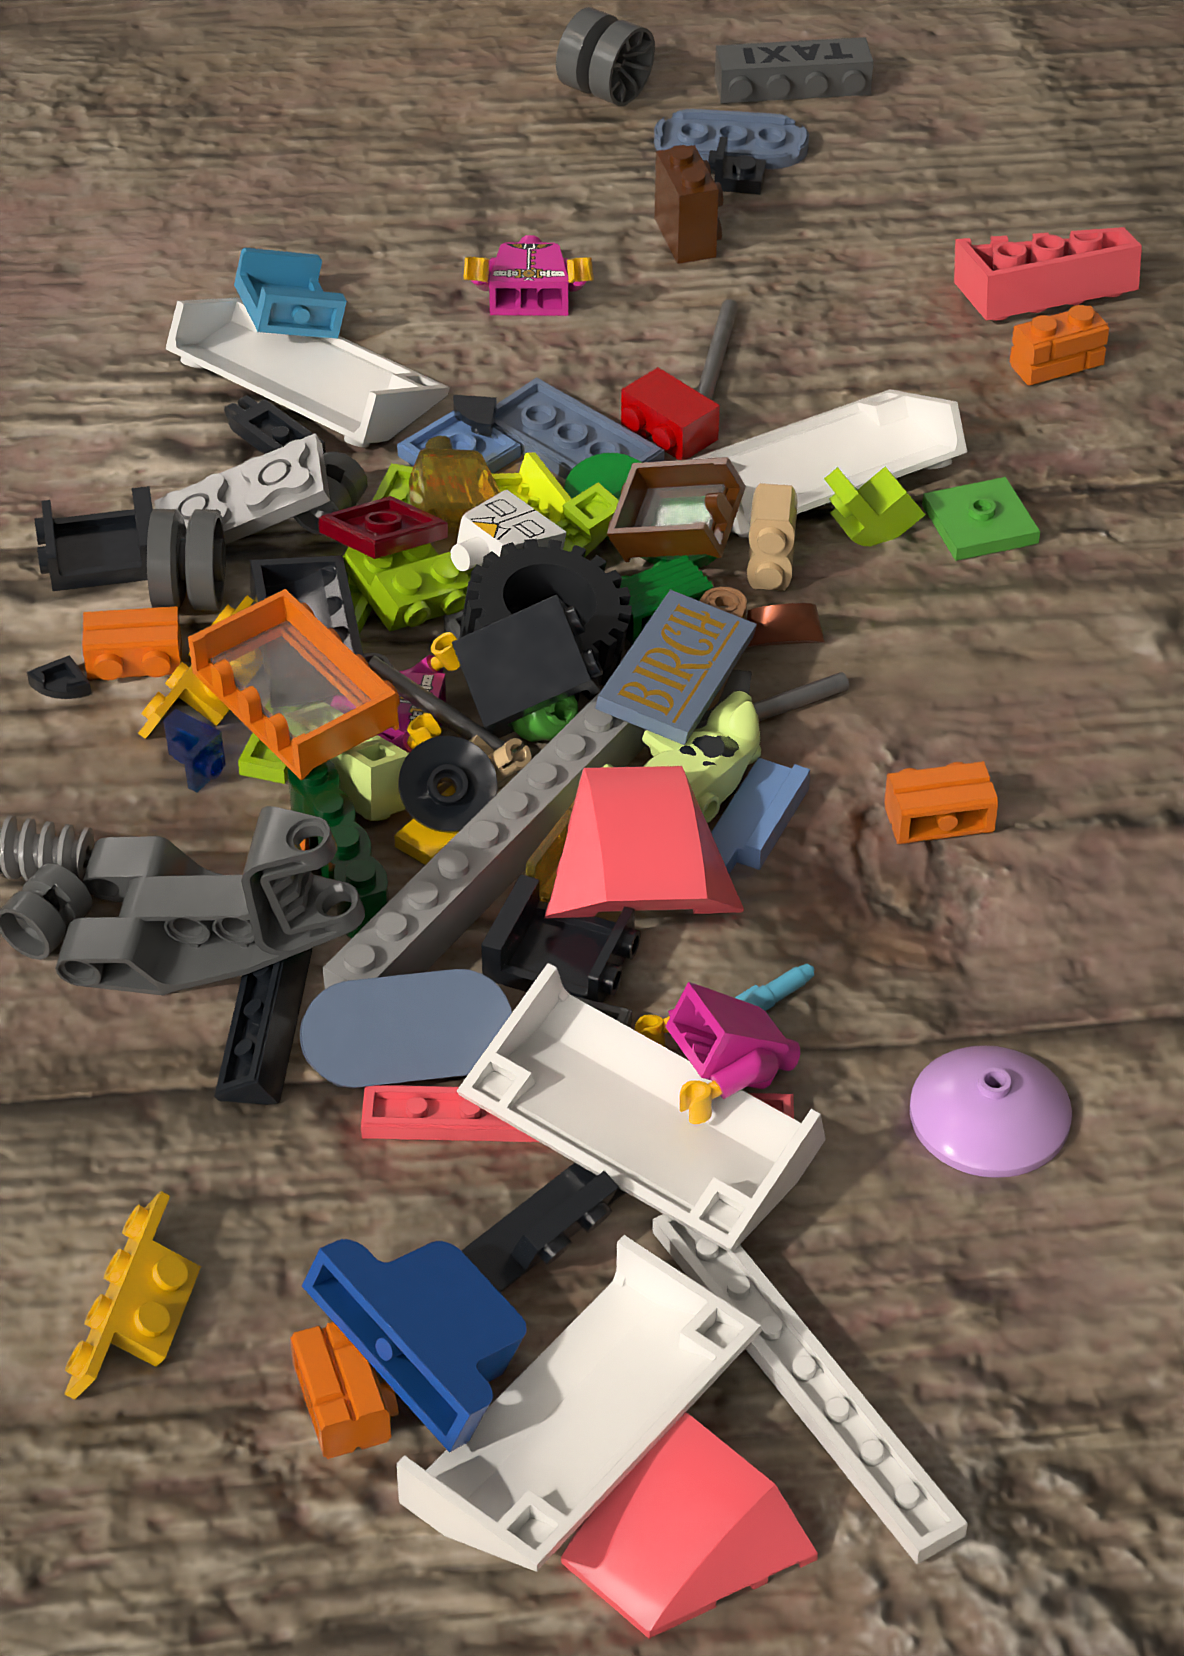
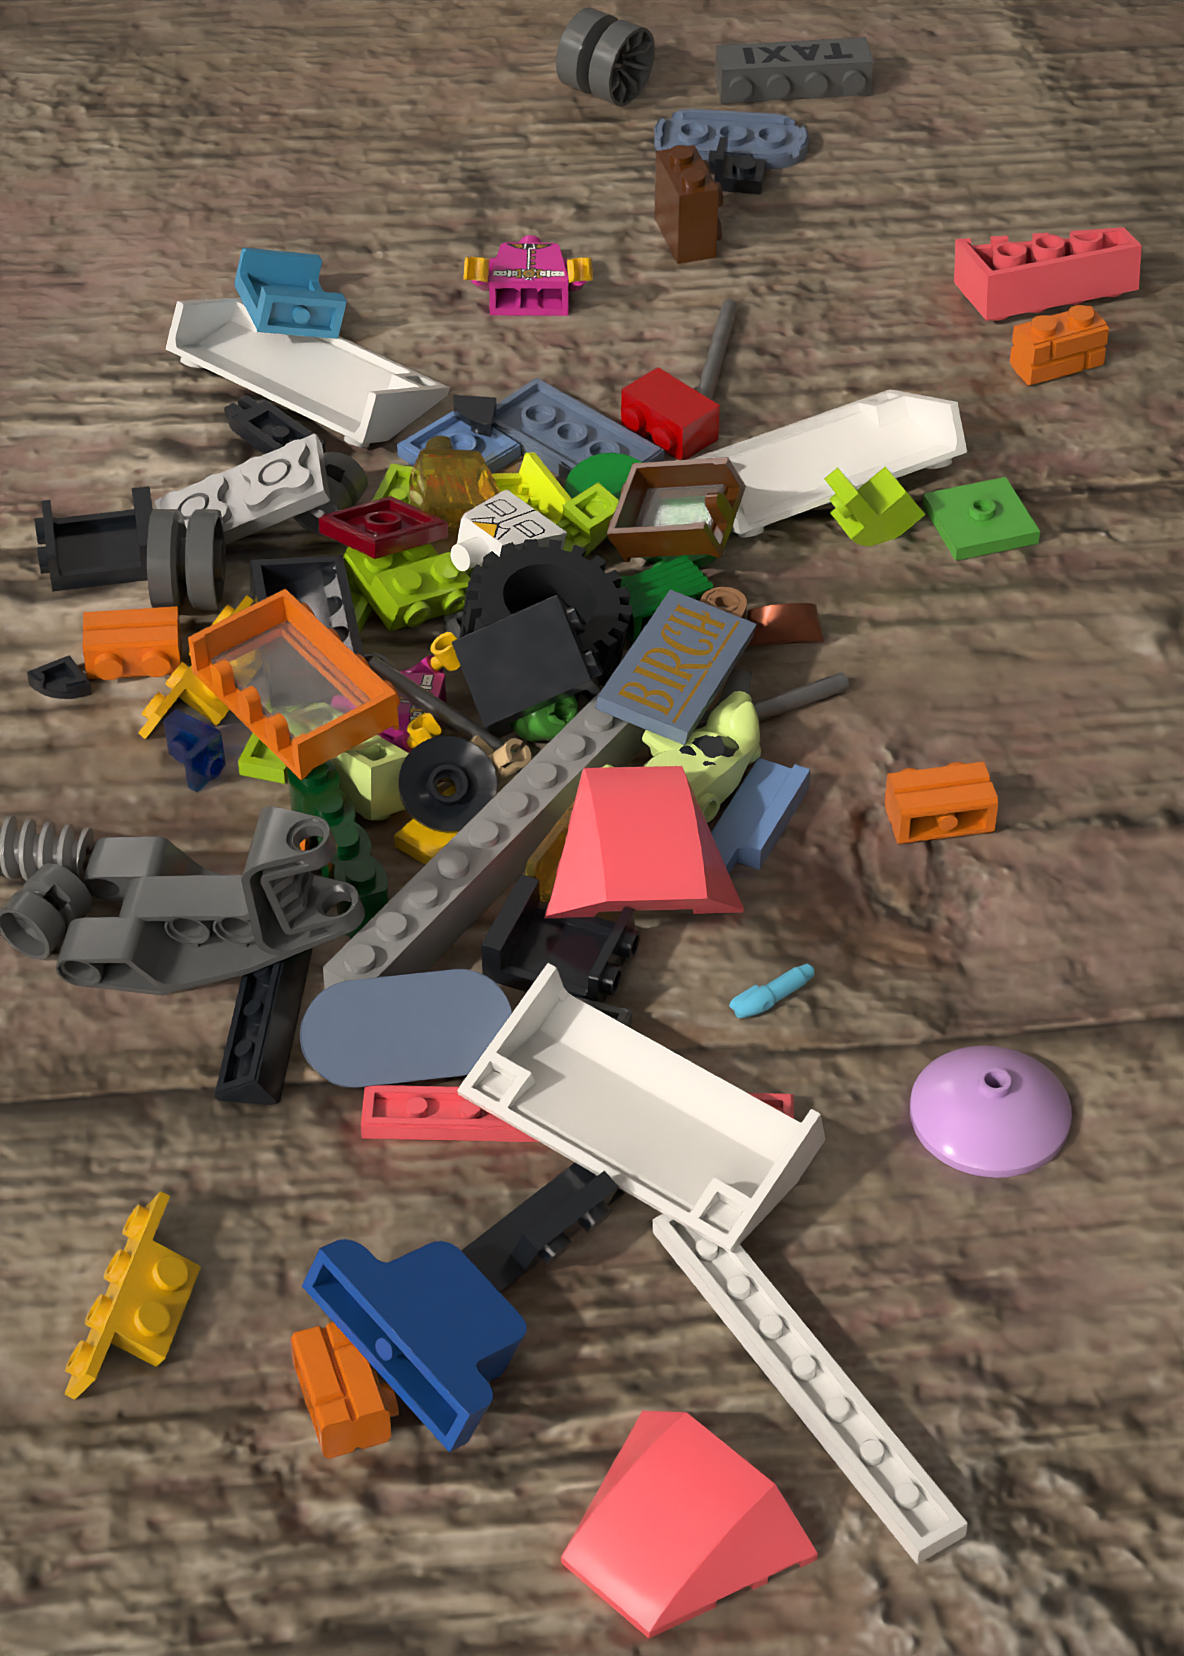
(581, 1413): white slope -> none
(724, 1042): dark pink torso -> none
(772, 537): tan brick -> none

